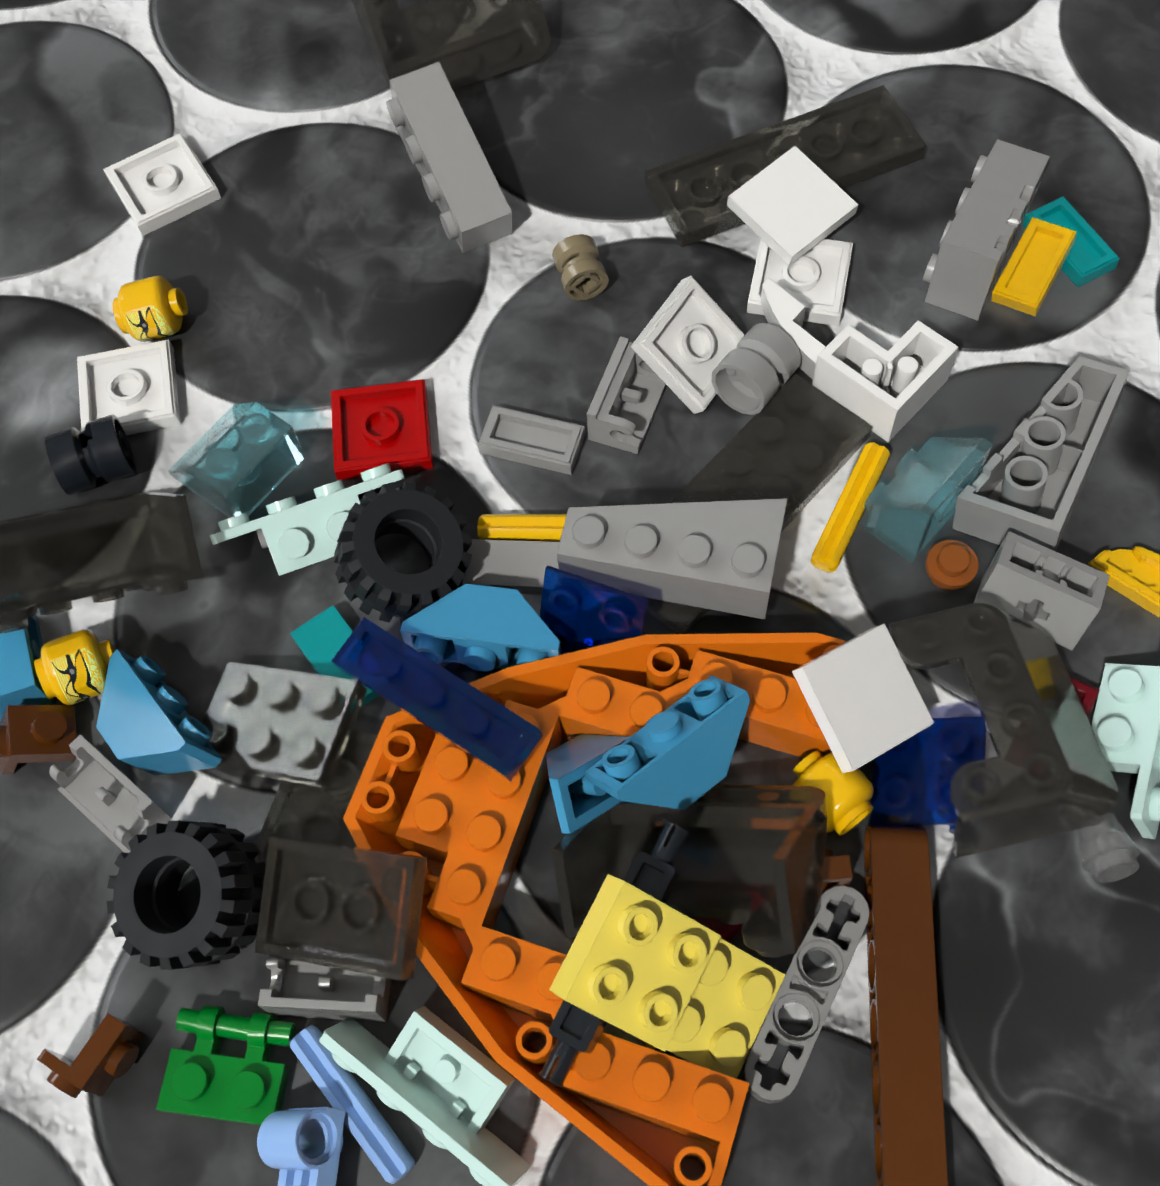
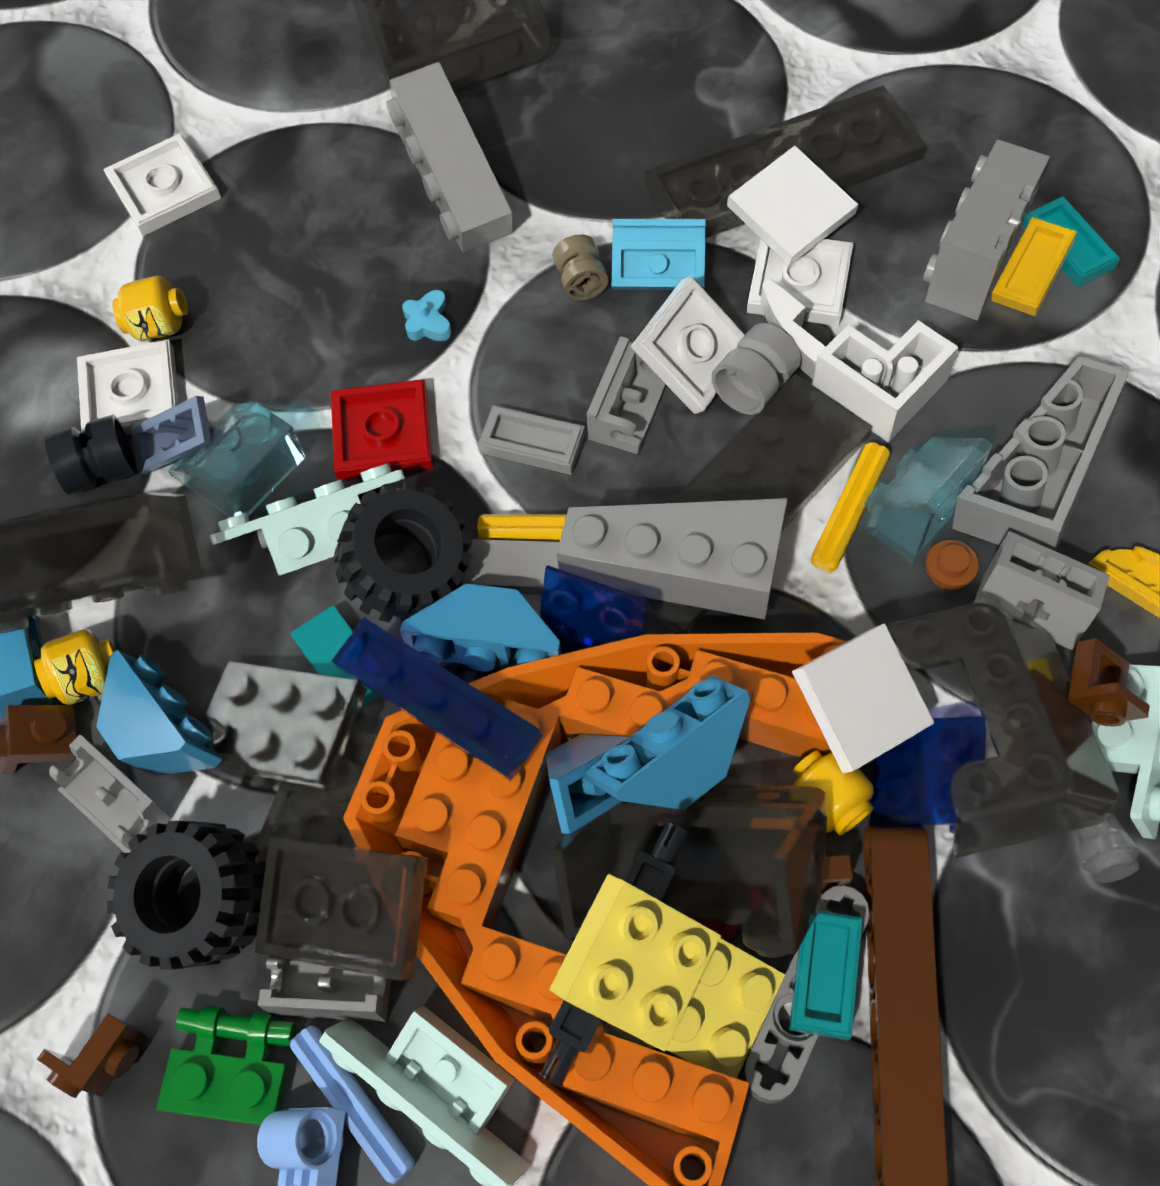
(171, 435): none -> sand blue slope
(425, 317): none -> medium azure piece
(657, 253): none -> medium azure plate
(827, 977): none -> teal tile
(1100, 686): none -> reddish brown bracket

